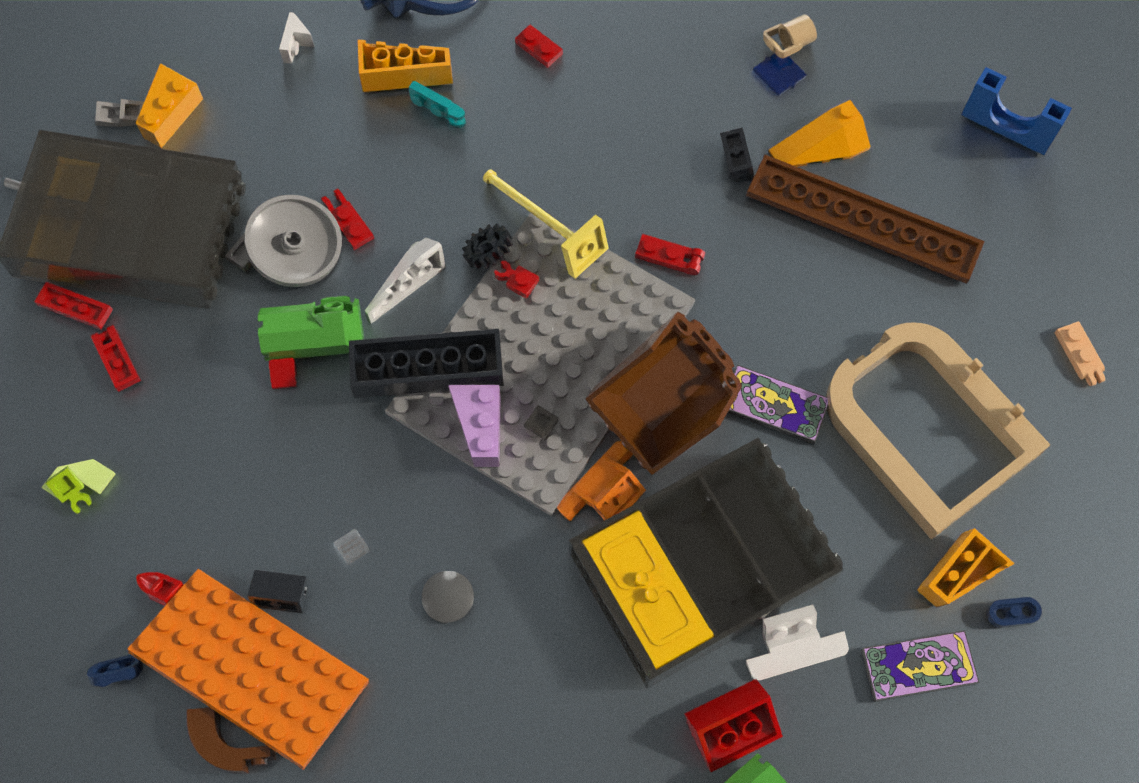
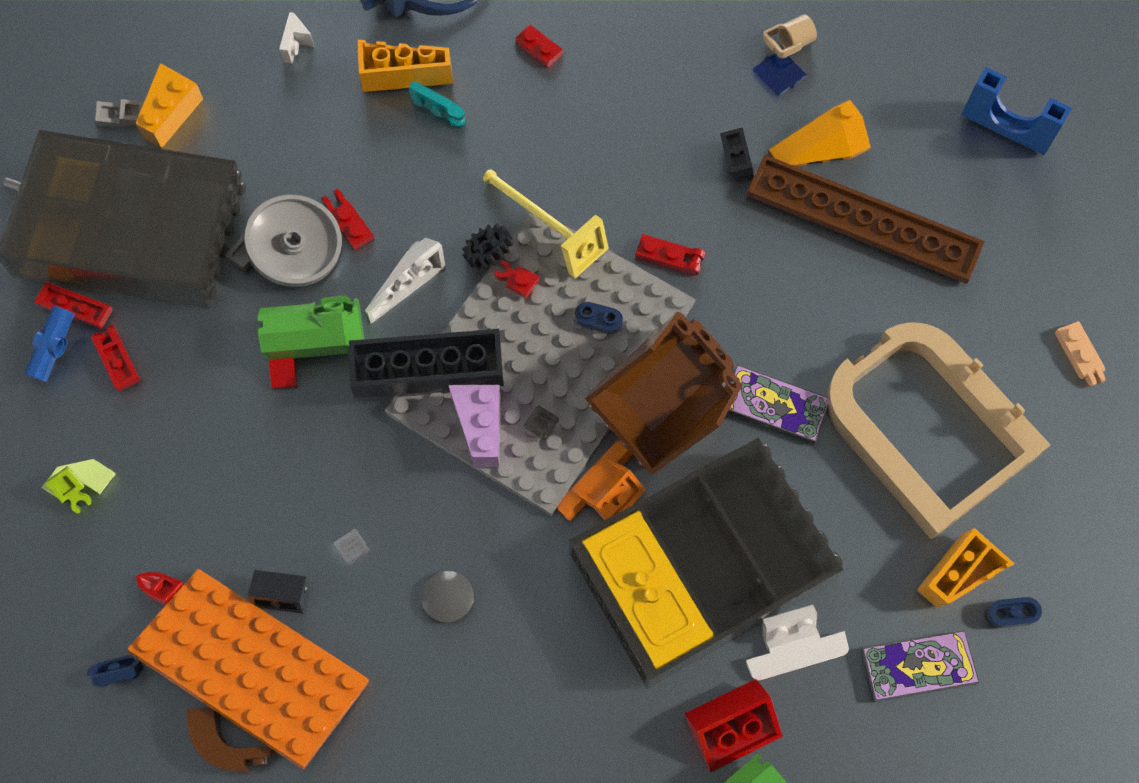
(49, 343): none -> blue piece
(597, 319): none -> dark blue plate

